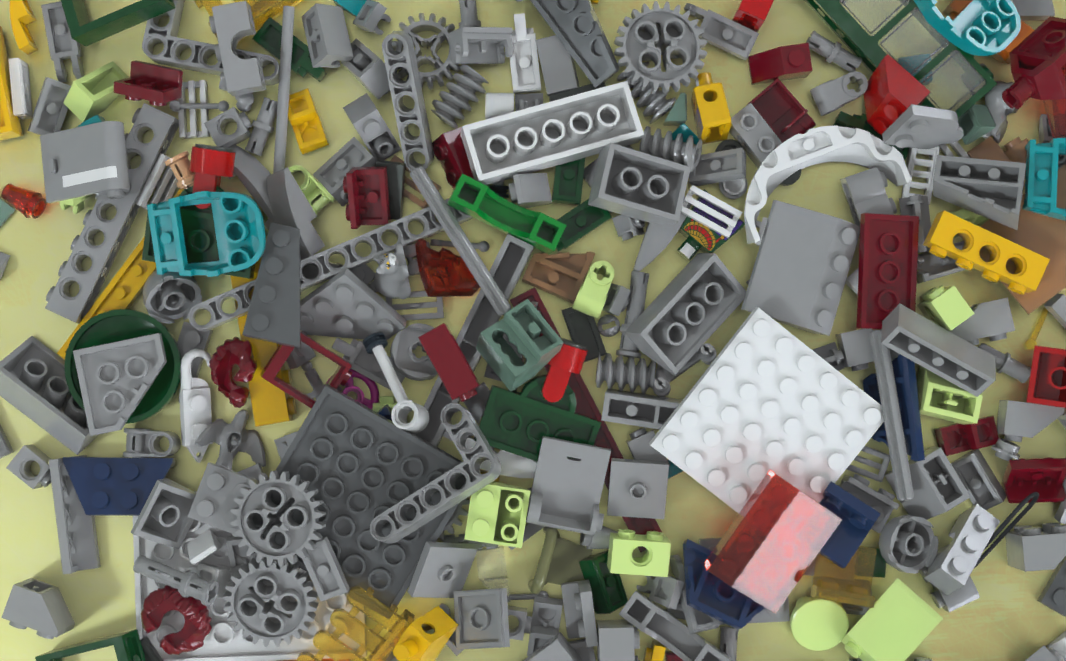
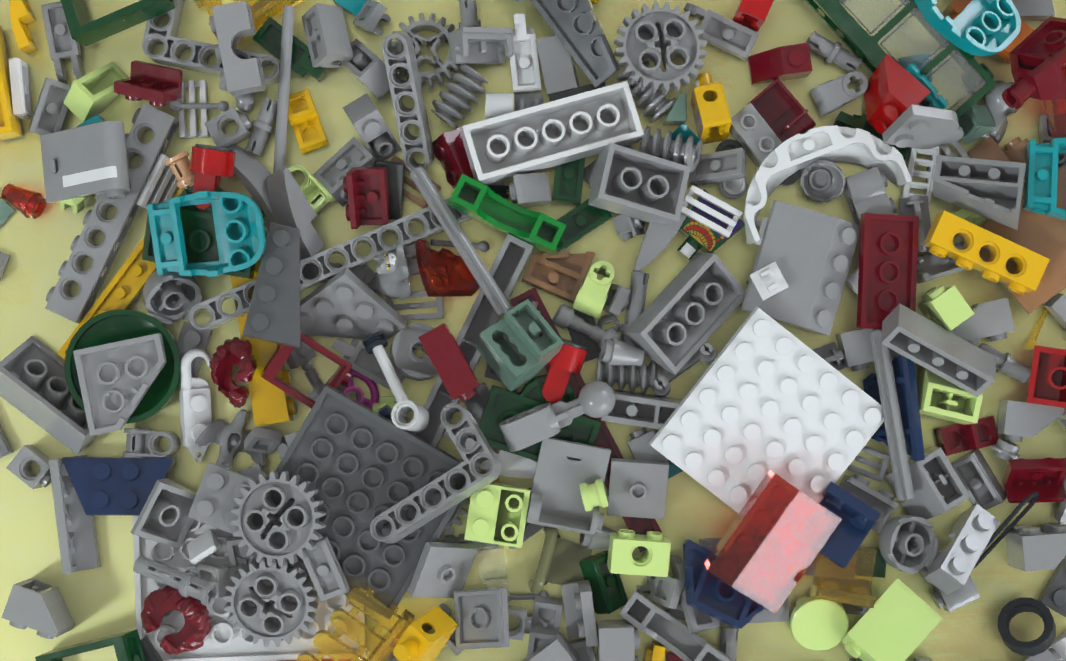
(262, 440): none -> light grey plate
(546, 420): none -> light grey beam
(566, 317): none -> light grey piece
(593, 495): none -> yellowish green wheel
(620, 353): none -> light grey cone
(768, 281): none -> white tile
(822, 181): none -> light grey hair
(933, 98): none -> teal axle
(1019, 606): none -> black tyre

